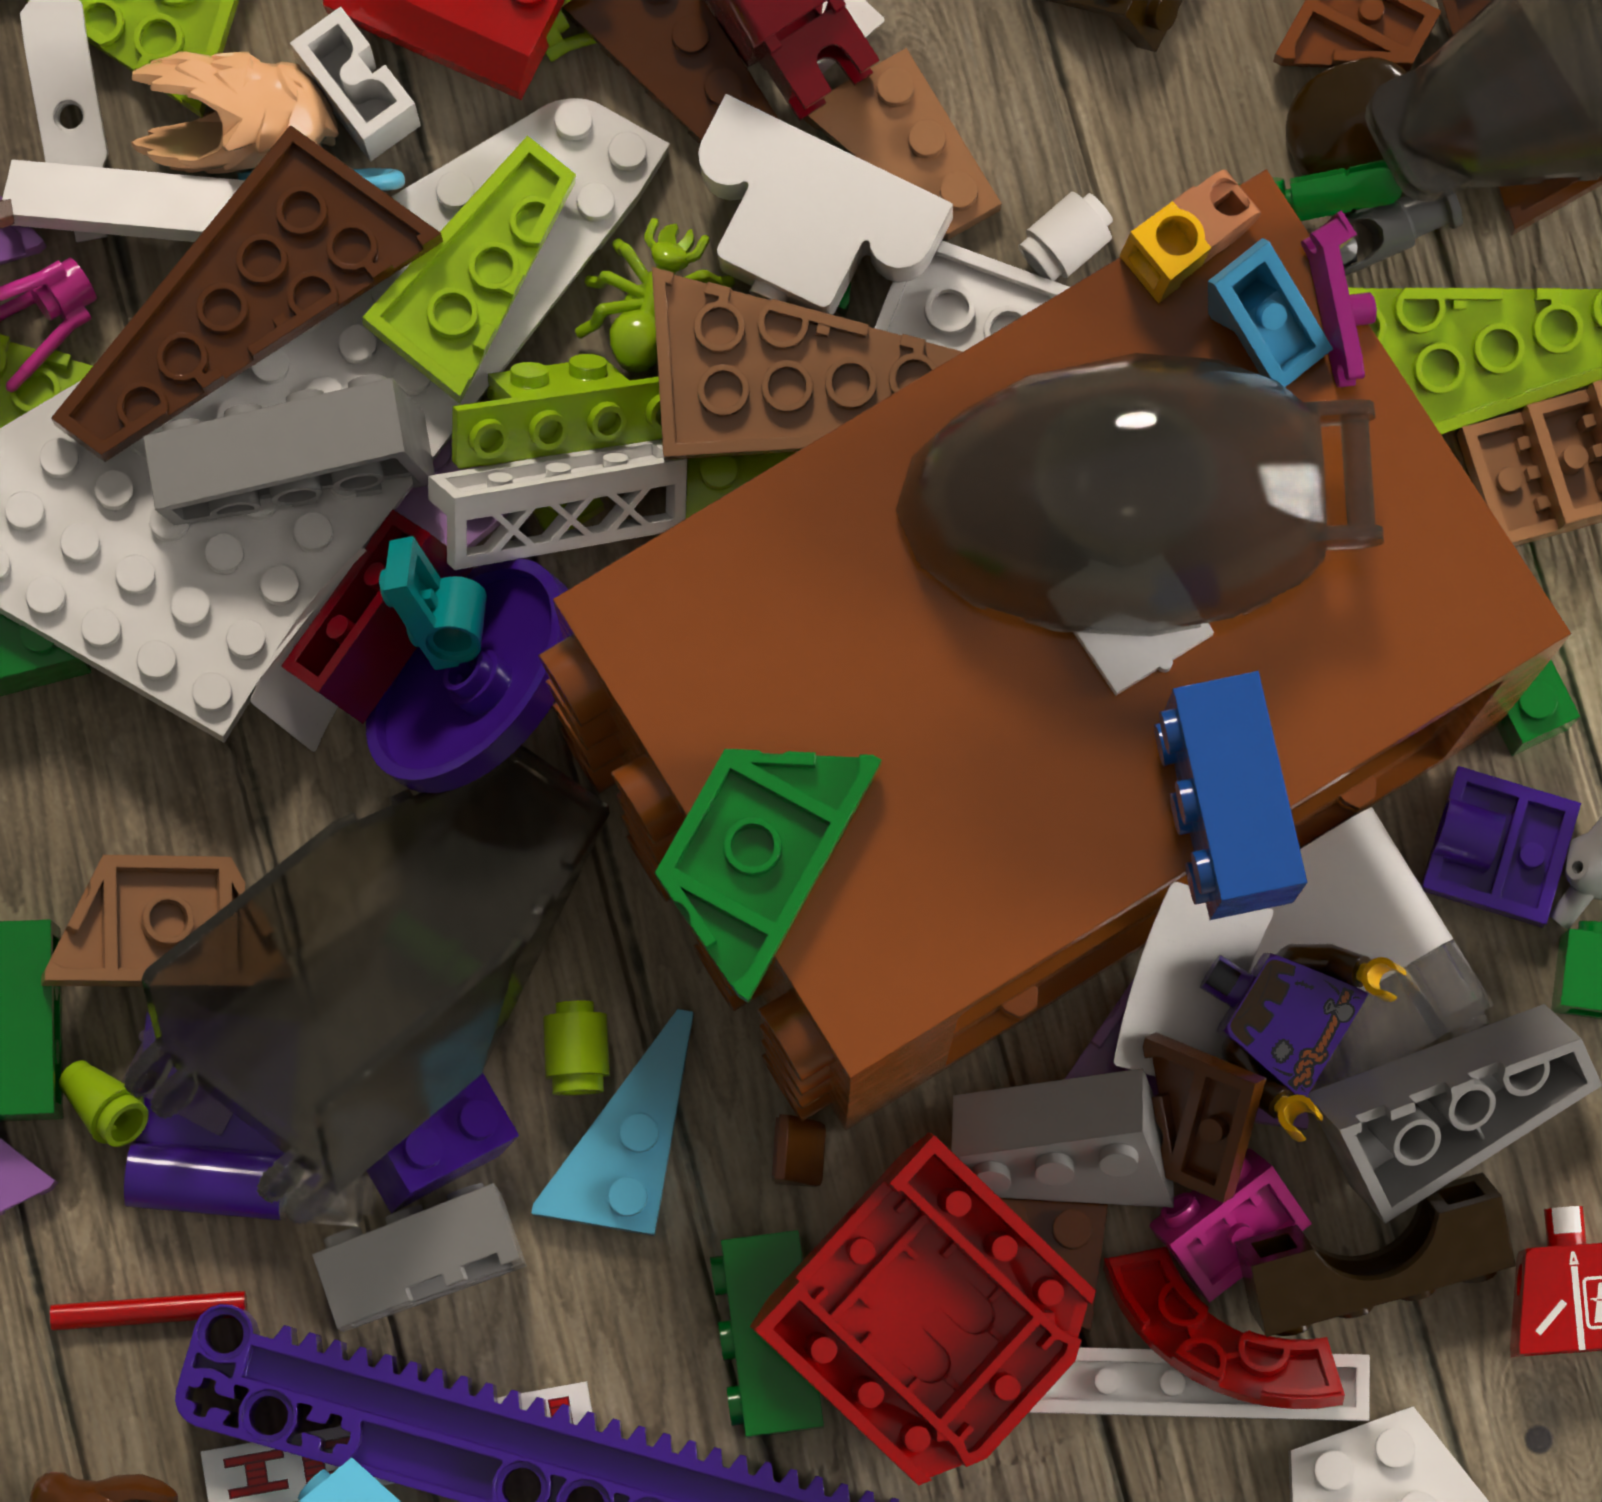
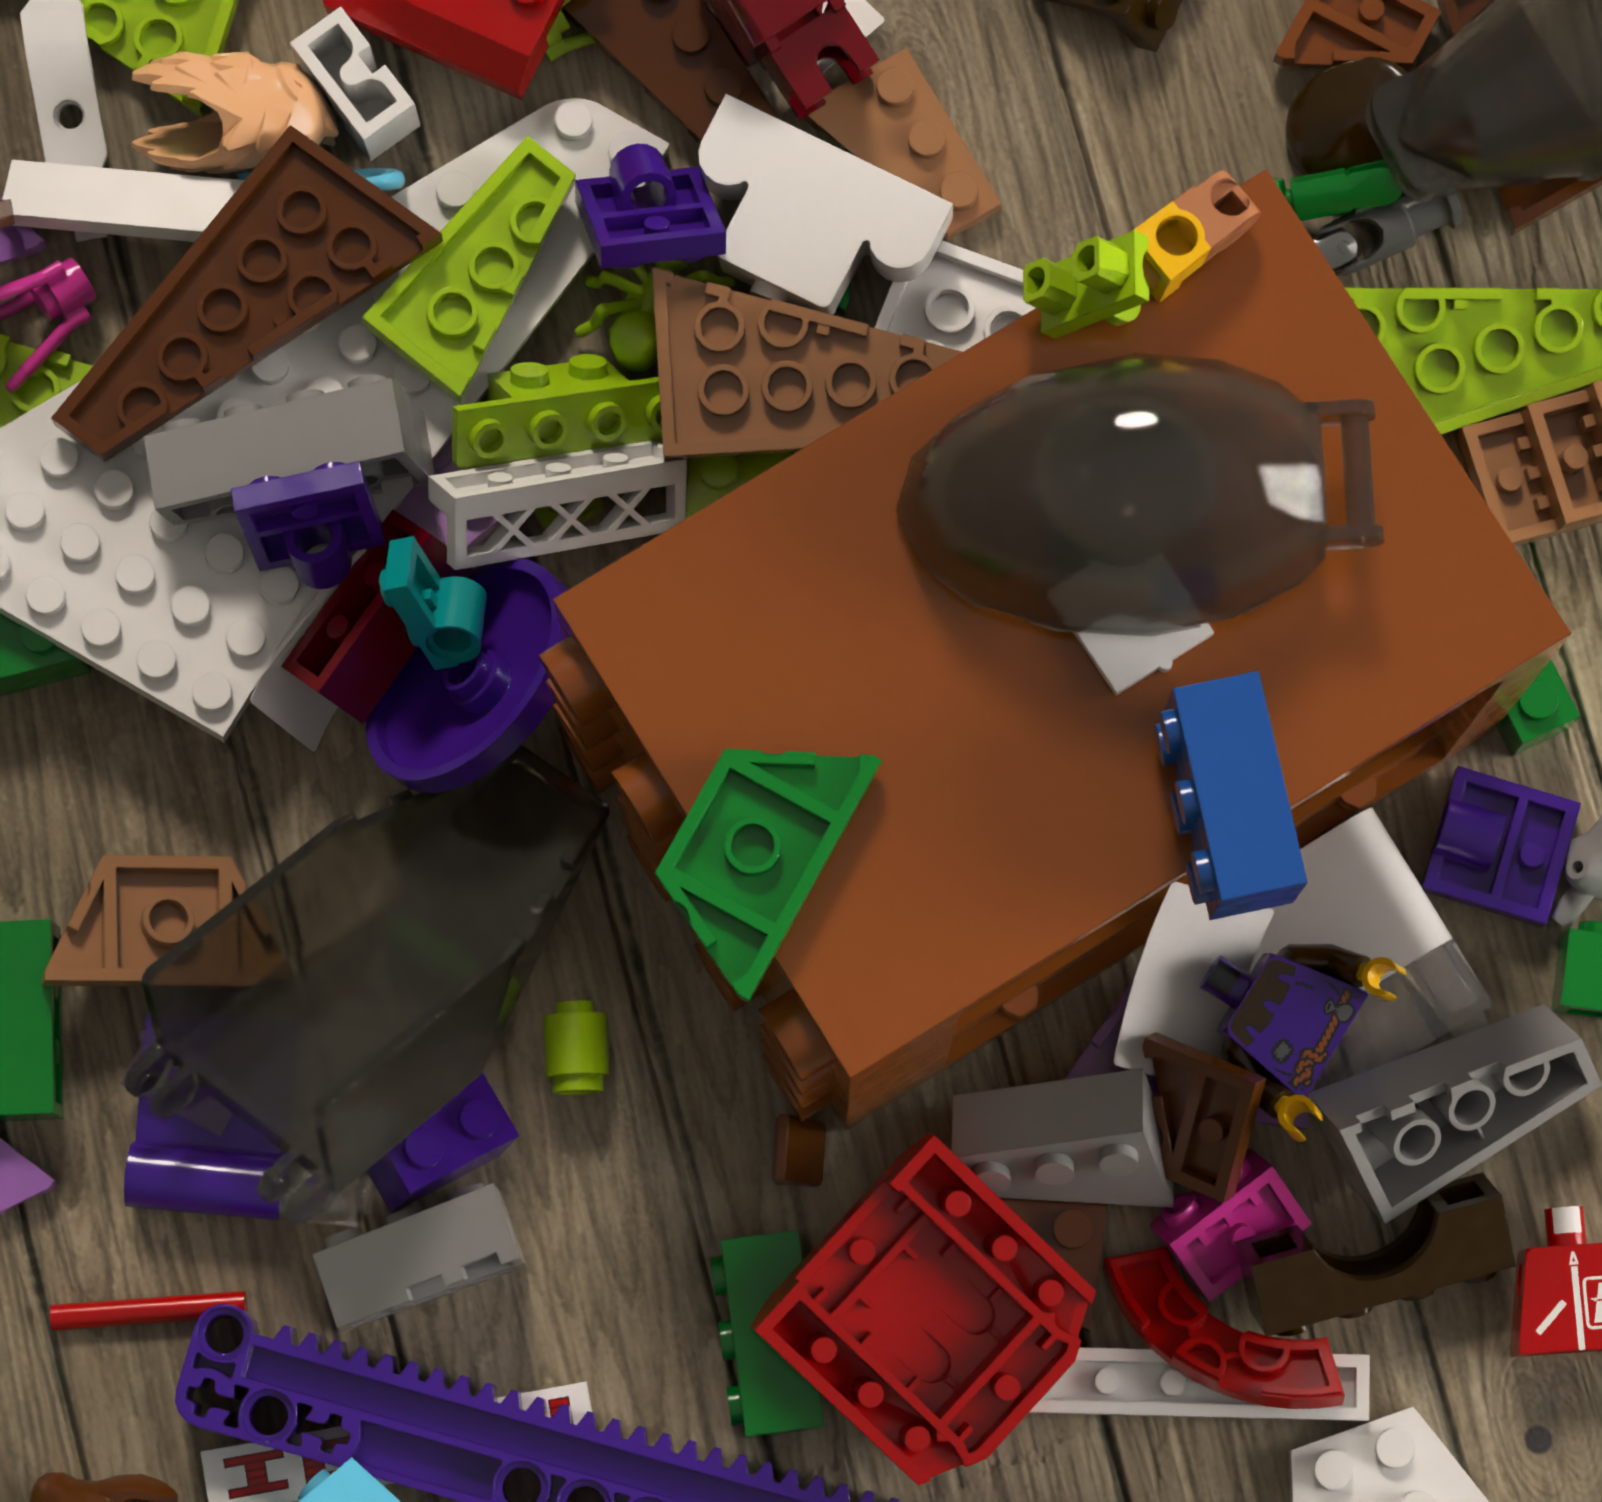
(103, 1104): lime cone -> none
(307, 509): none -> dark purple plate
(623, 1158): medium azure wing -> none
(652, 222): none -> dark purple plate
(1067, 236): white brick -> none
(1090, 286): none -> lime hips
(1267, 314): dark azure slope -> none
(1338, 309): magenta piece -> none

